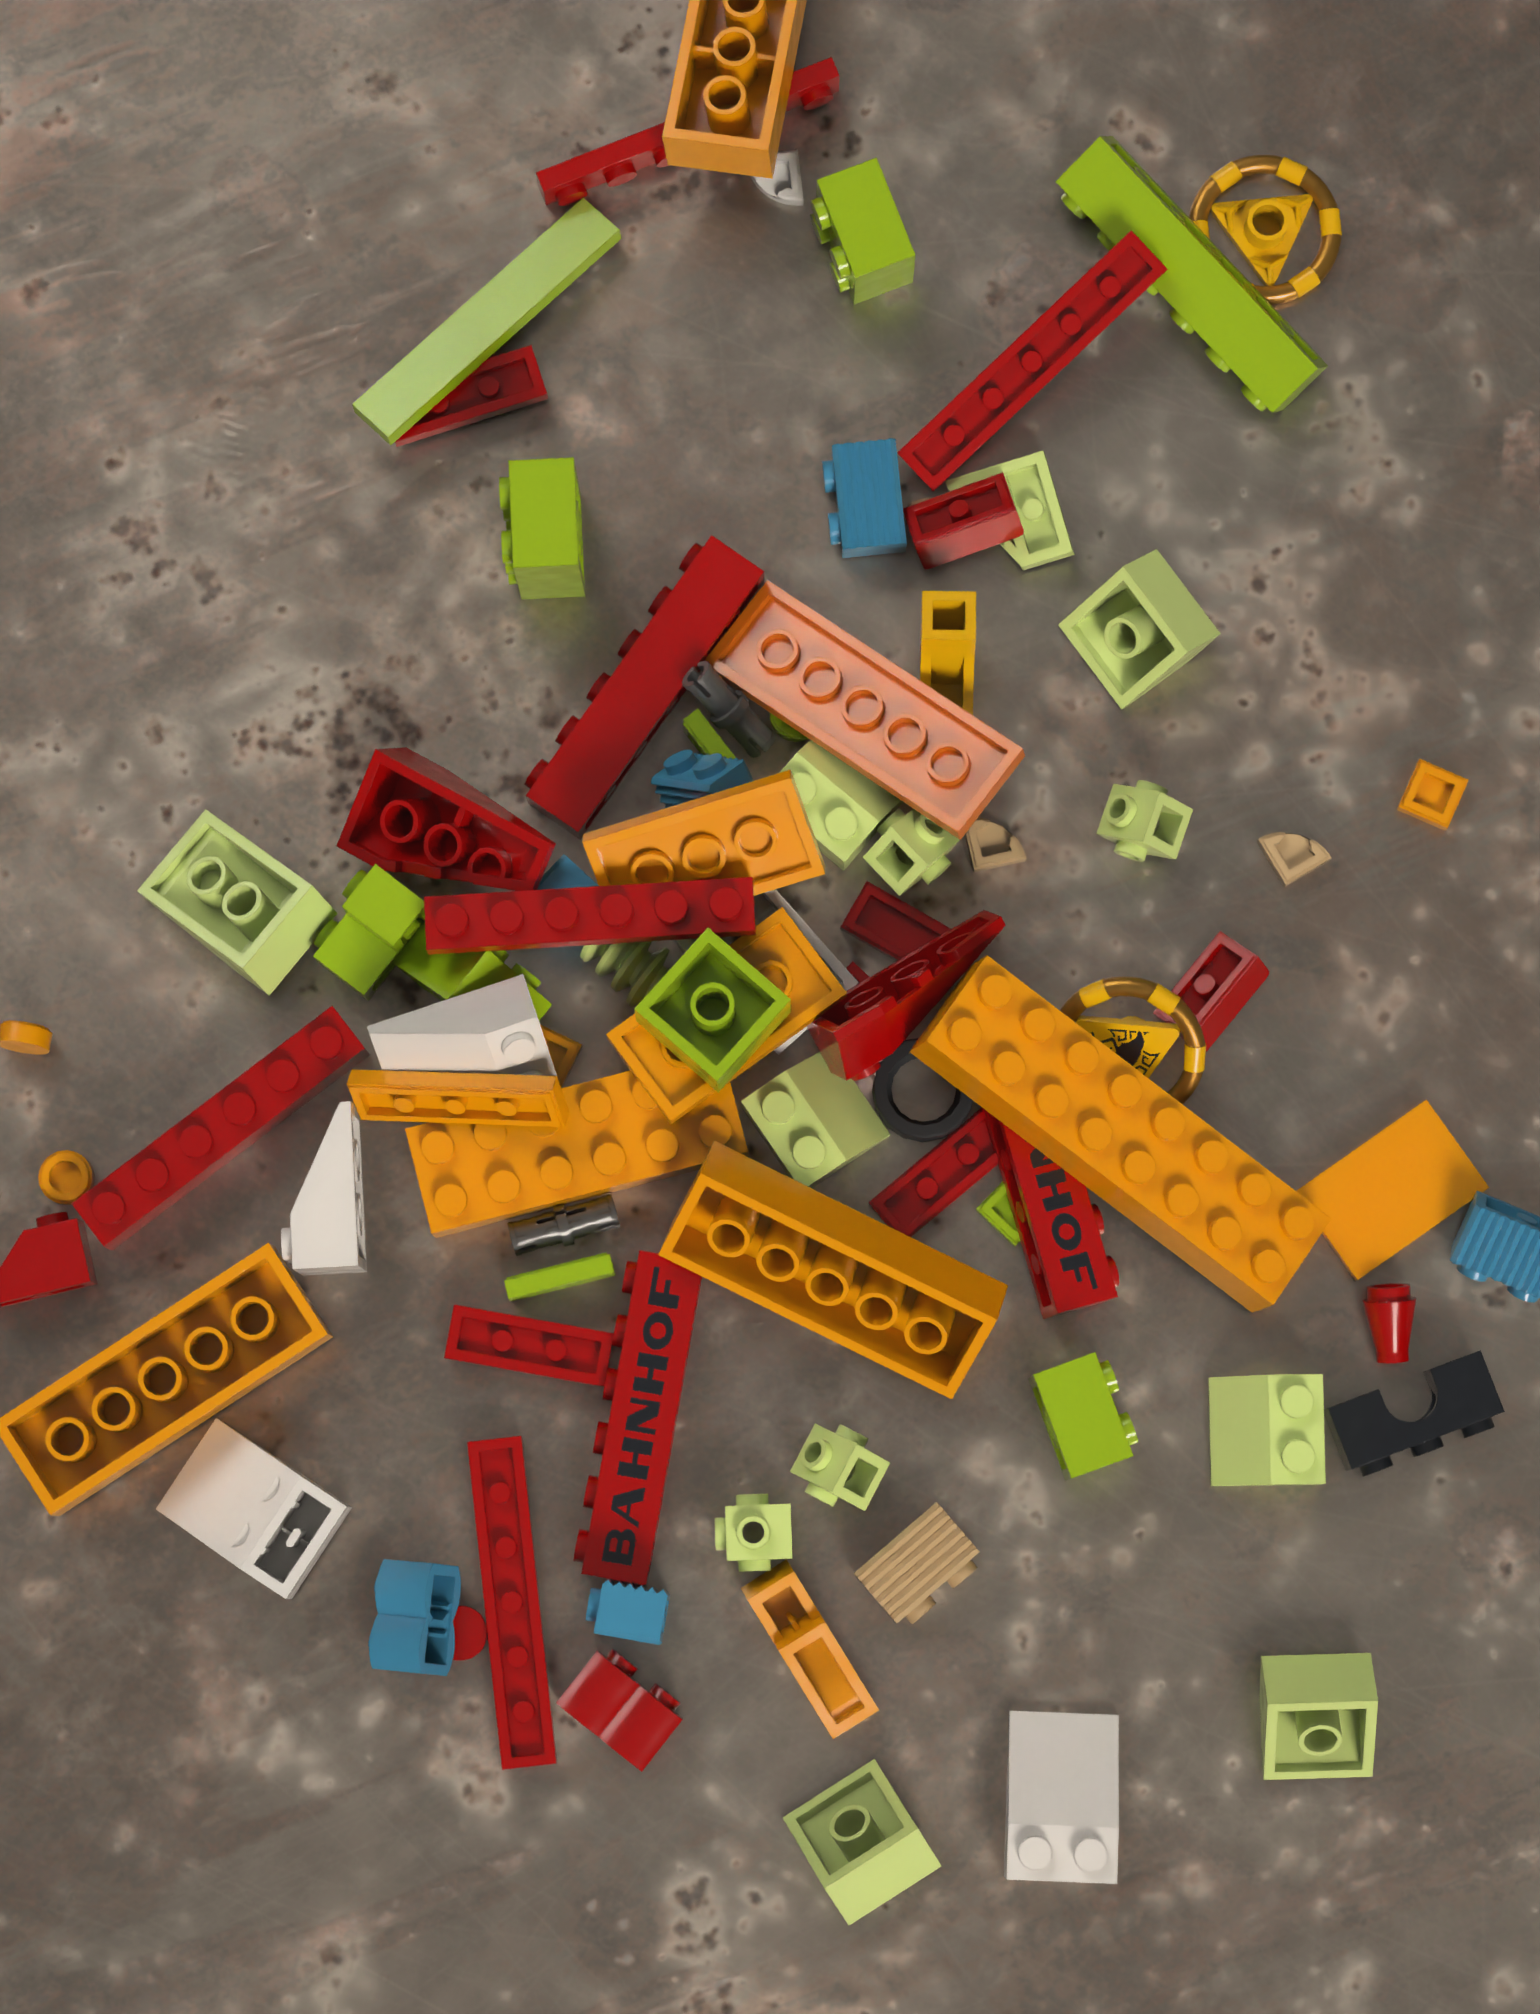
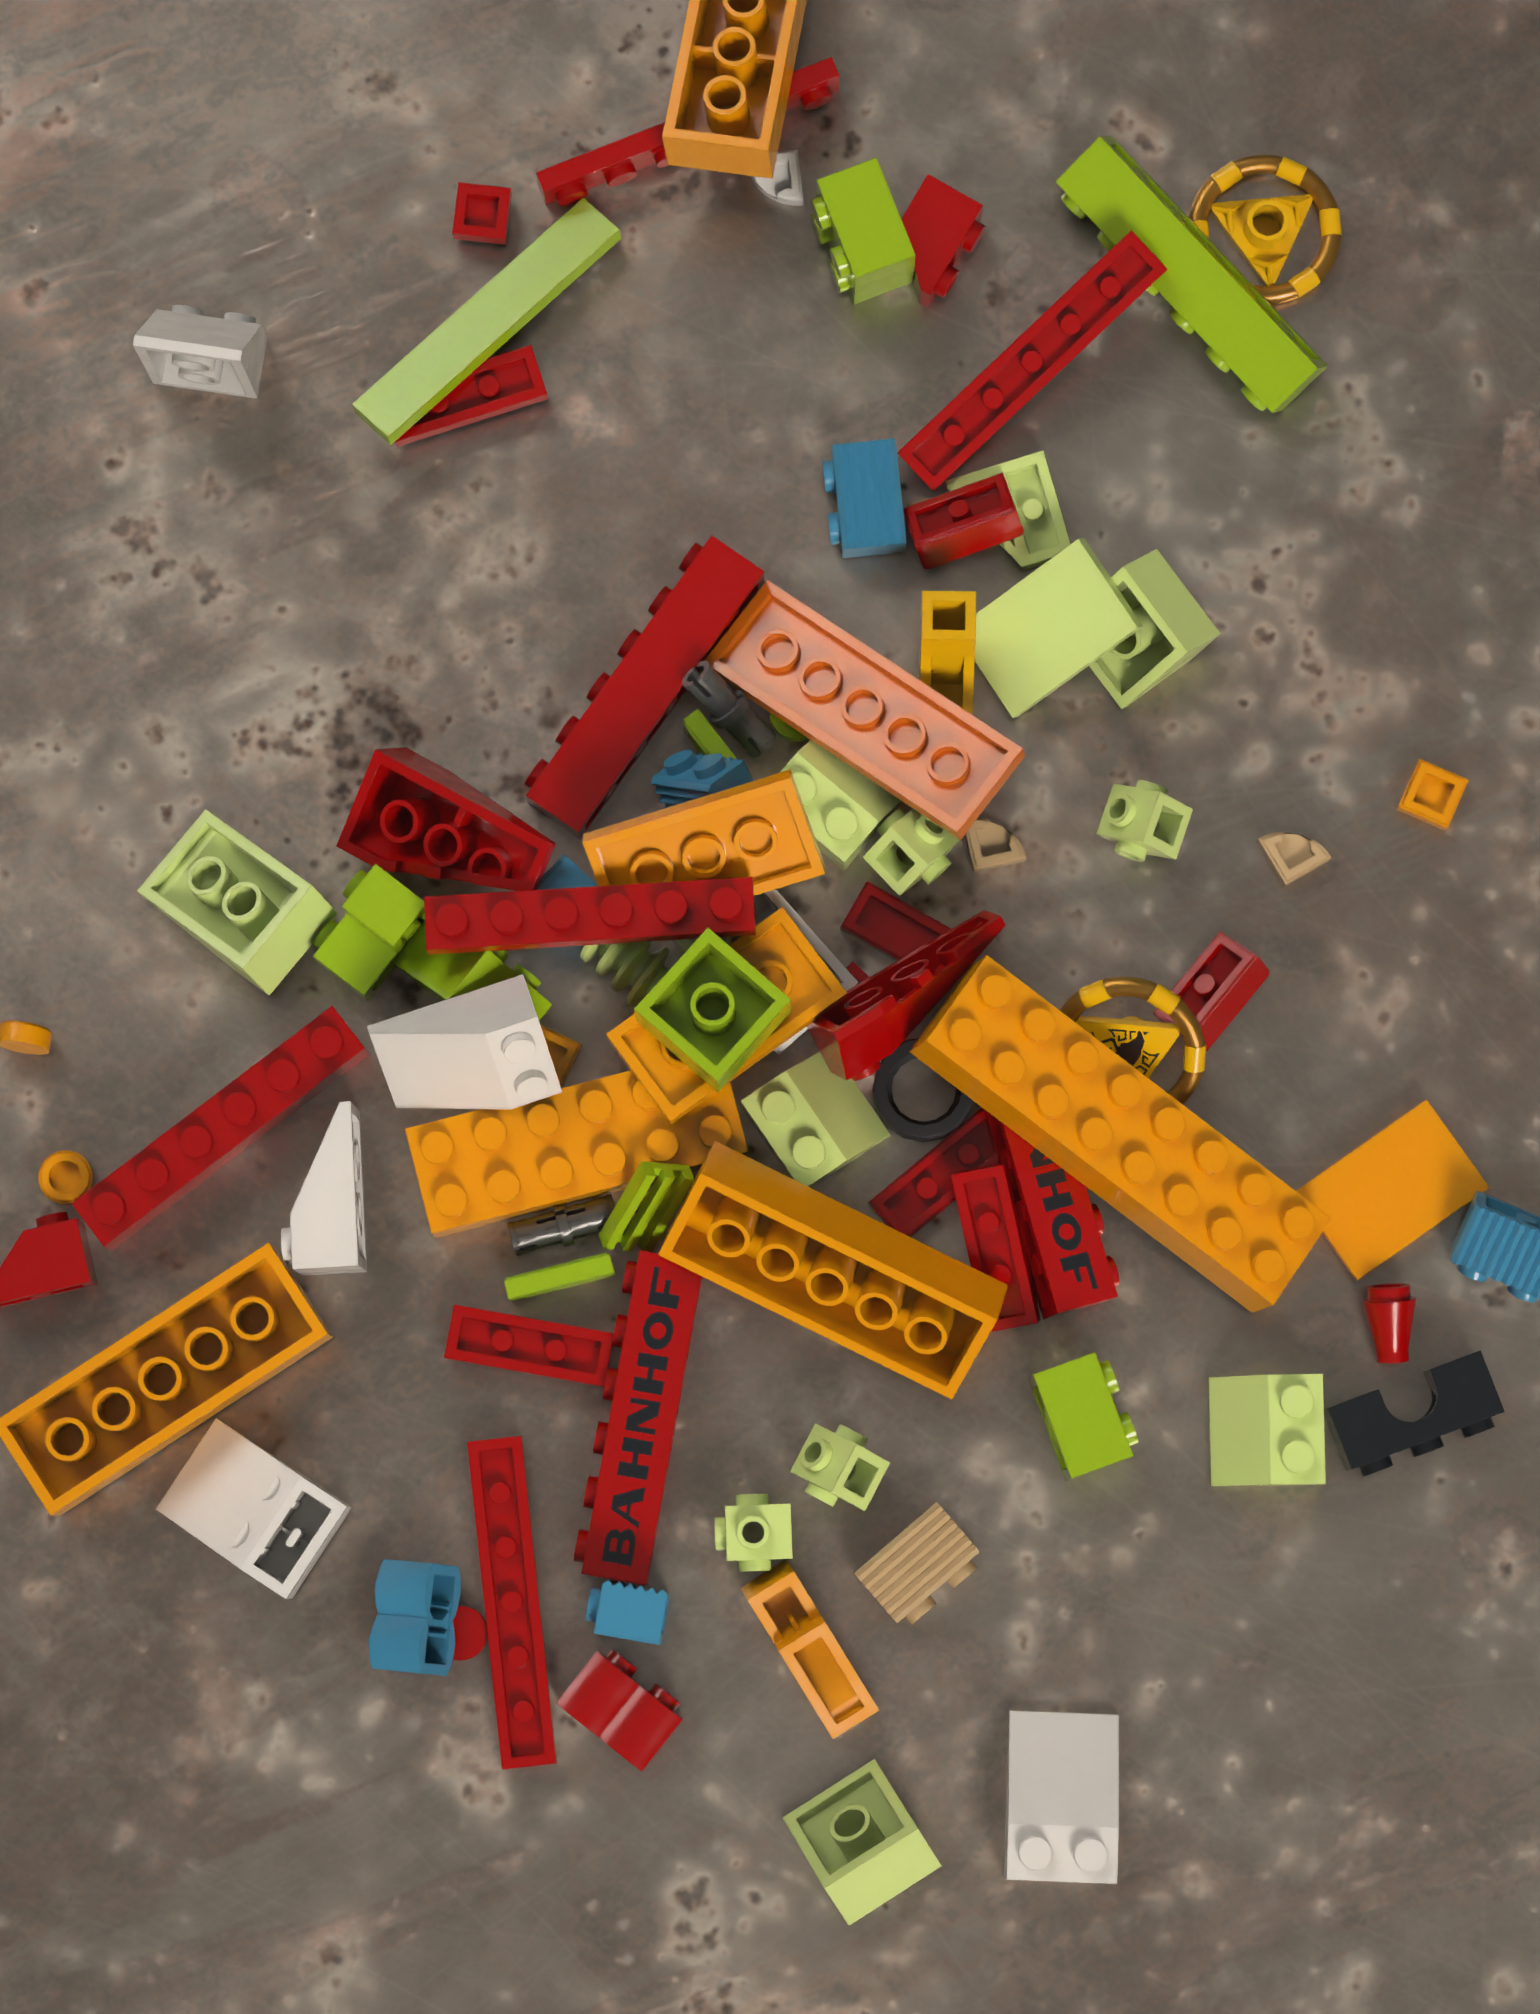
(203, 351): none -> white slope
(458, 1098): light orange tile -> none
(482, 213): none -> red plate
(543, 528): lime brick -> none
(654, 1207): none -> lime tile
(940, 227): none -> red slope
(996, 1239): none -> red plate
(1051, 627): none -> yellowish green tile
(1317, 1716): yellowish green slope -> none

